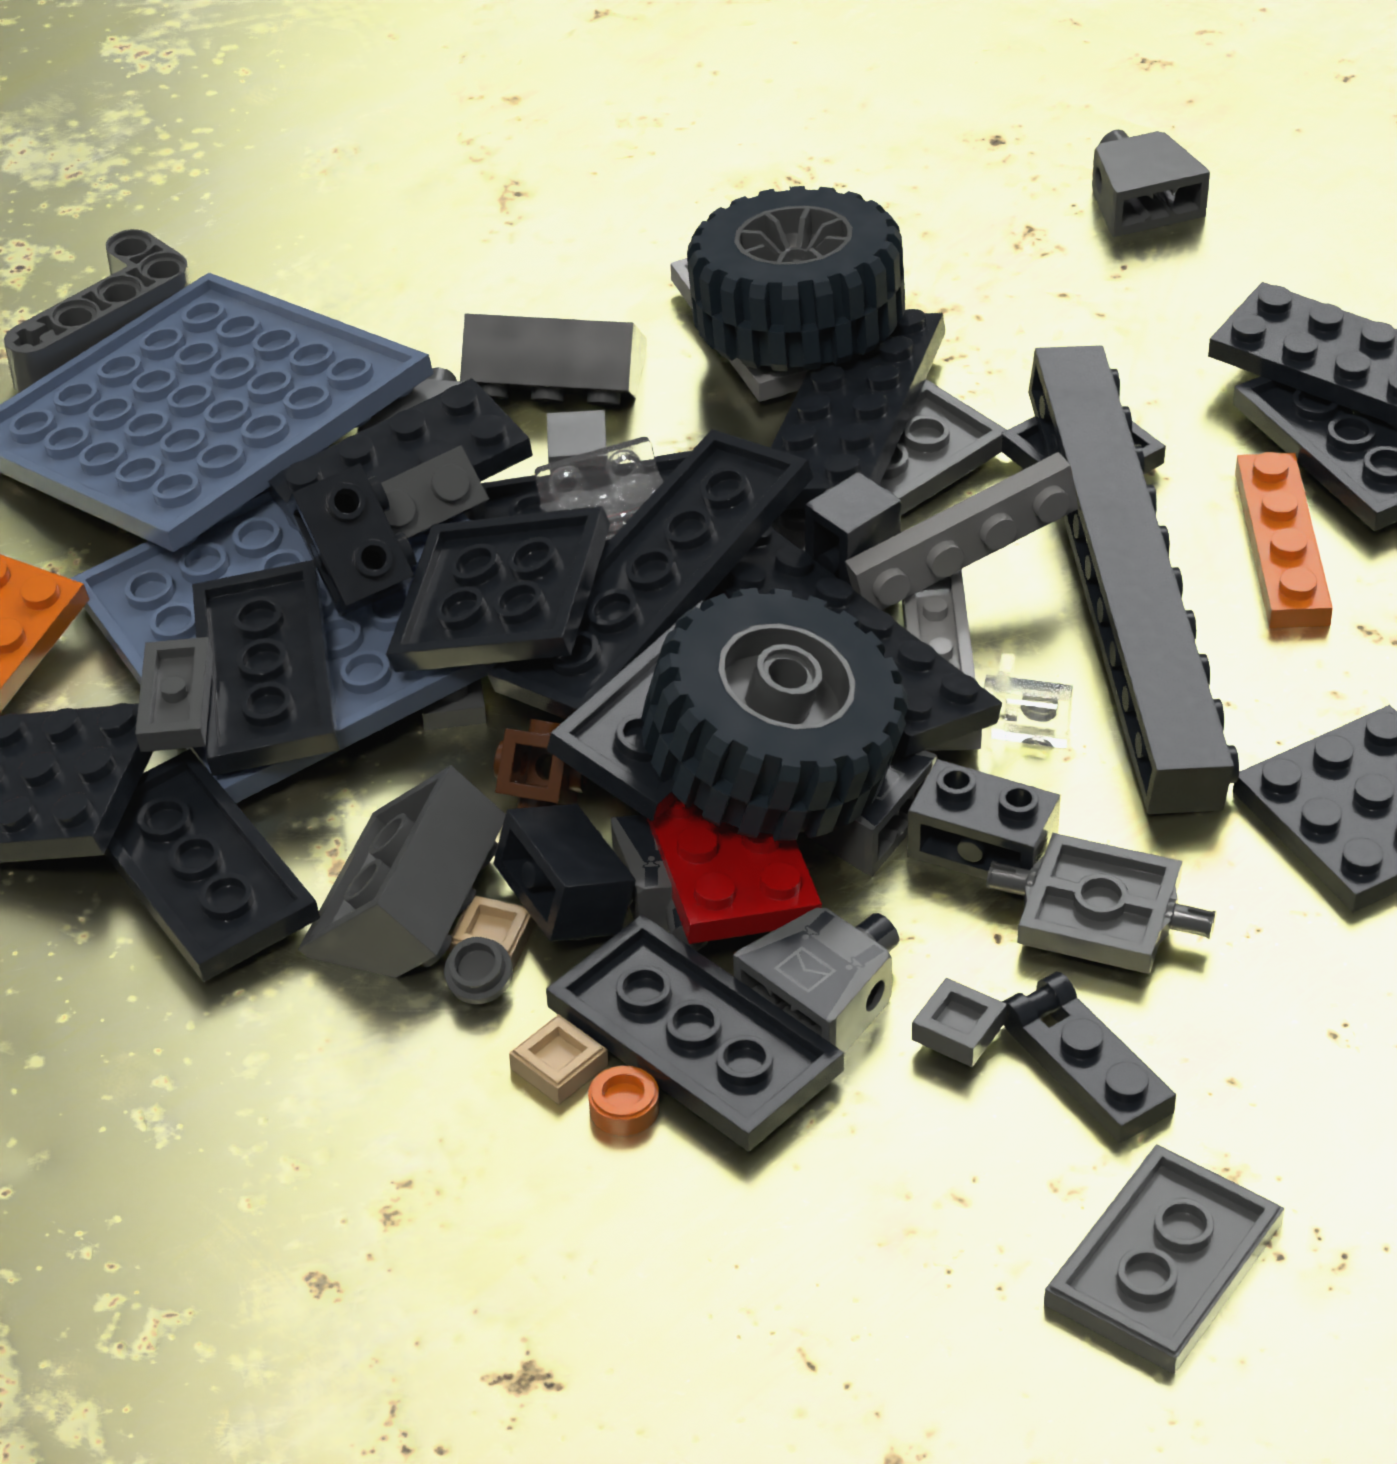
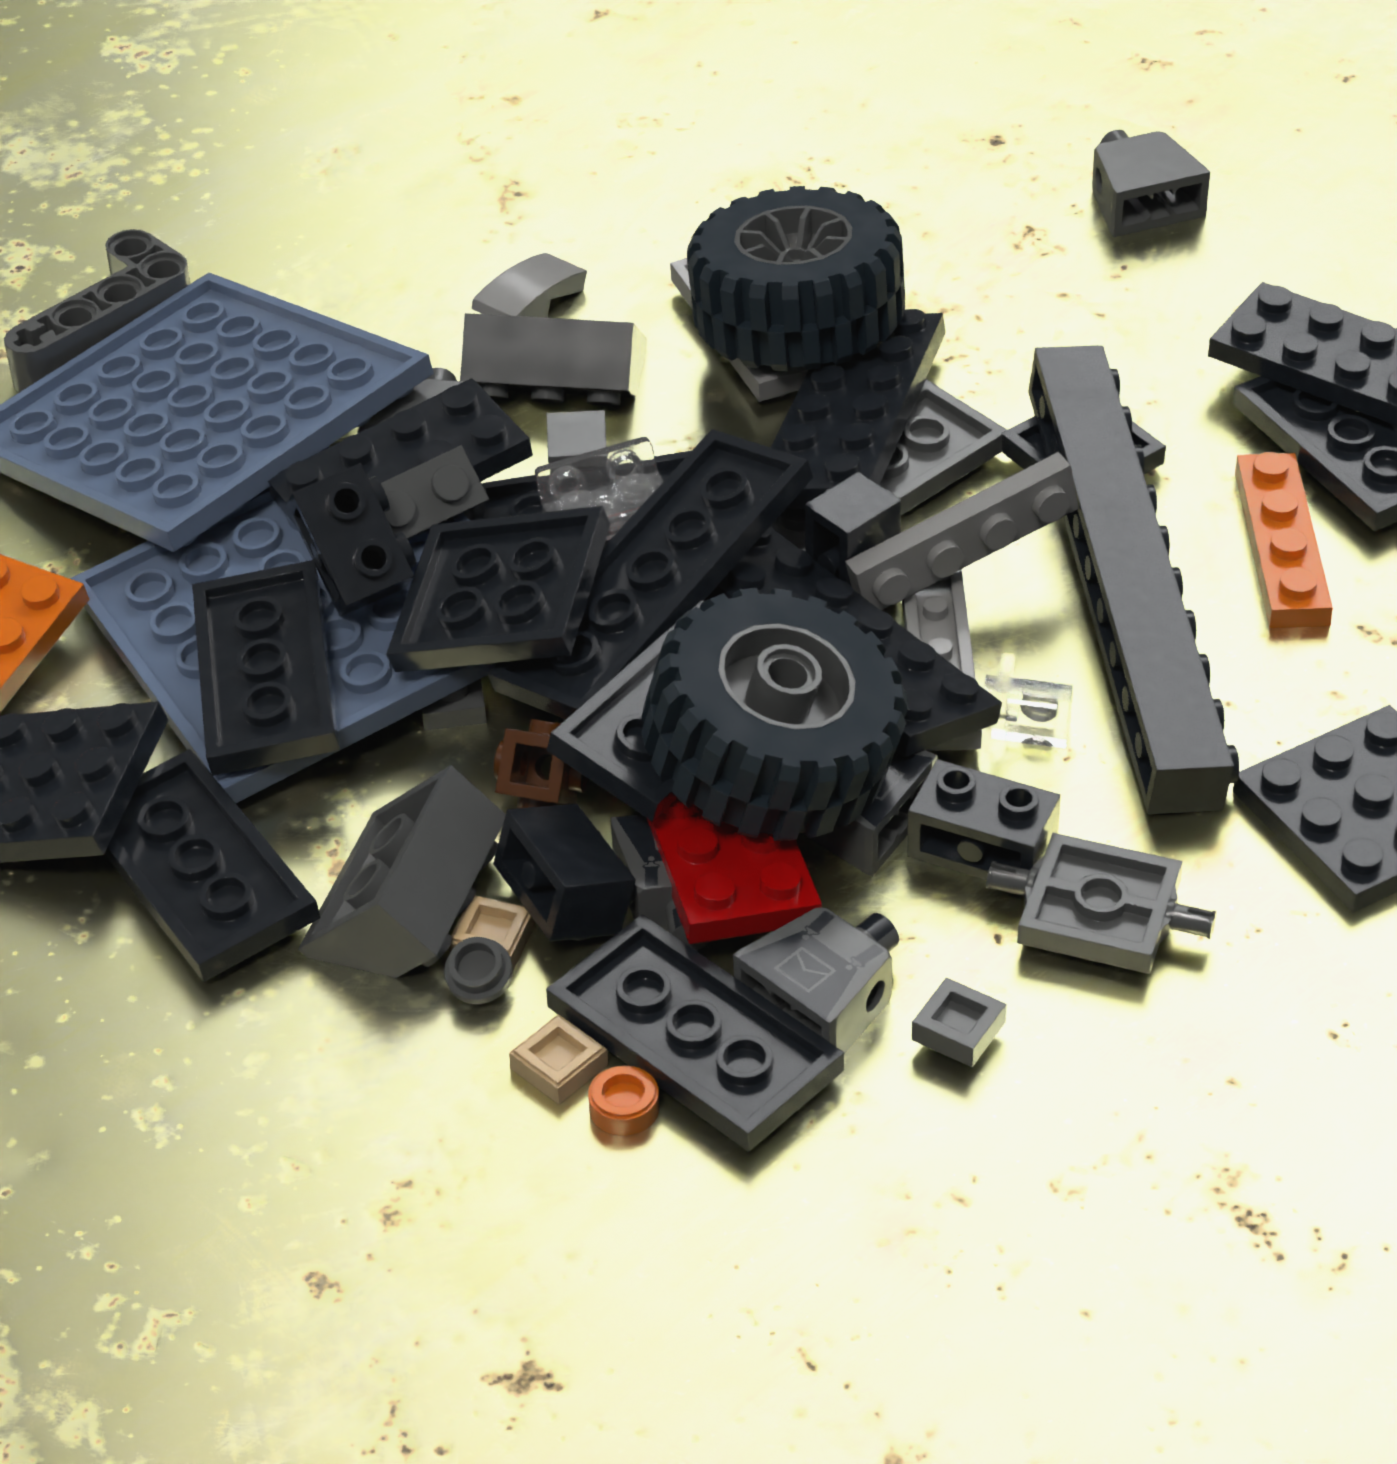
(174, 694): dark grey plate -> none
(529, 287): none -> light grey slope
(1088, 1058): black plate -> none
(1164, 1257): tile -> none

